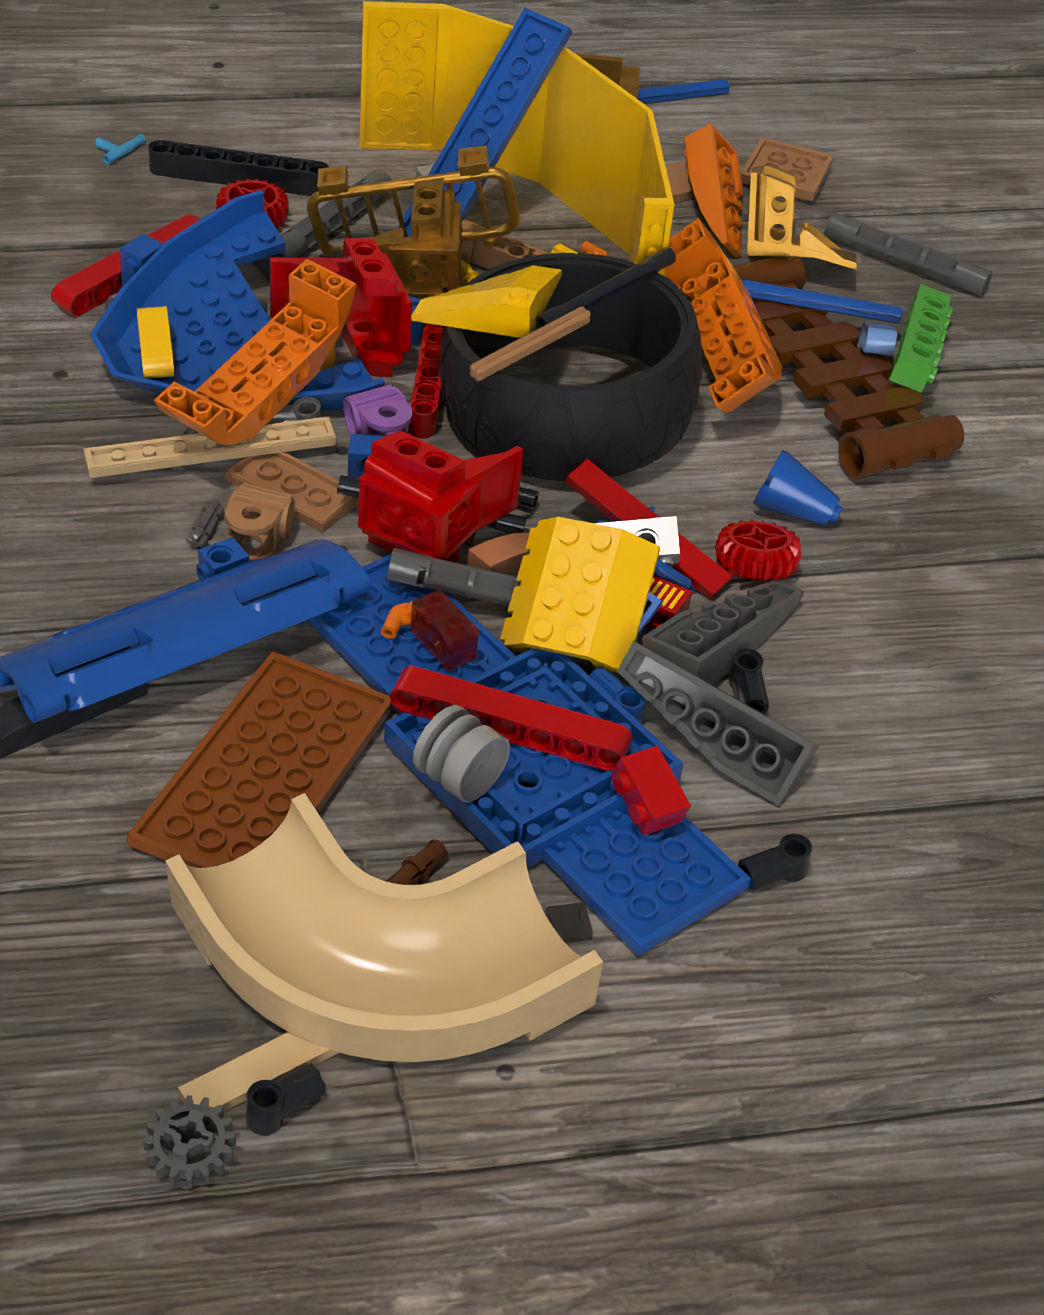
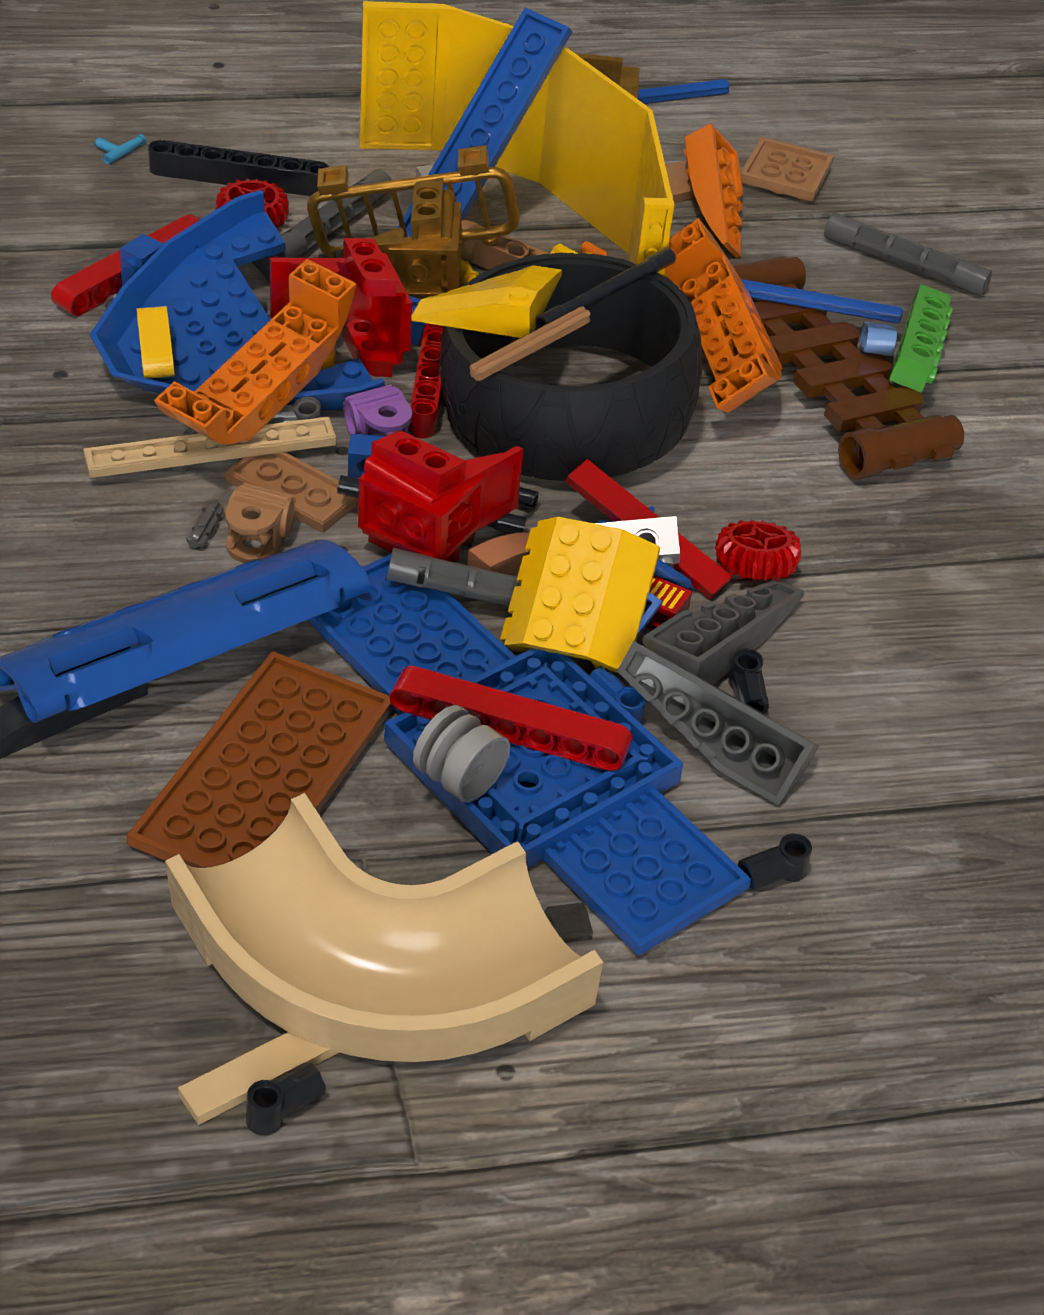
(192, 1146): dark grey gear -> none
(220, 557): blue brick -> none
(397, 617): orange arm -> none
(417, 868): reddish brown pin -> none
(444, 630): clear red brick -> none
(650, 790): red brick -> none
(767, 210): piece -> none
(797, 492): blue cone -> none

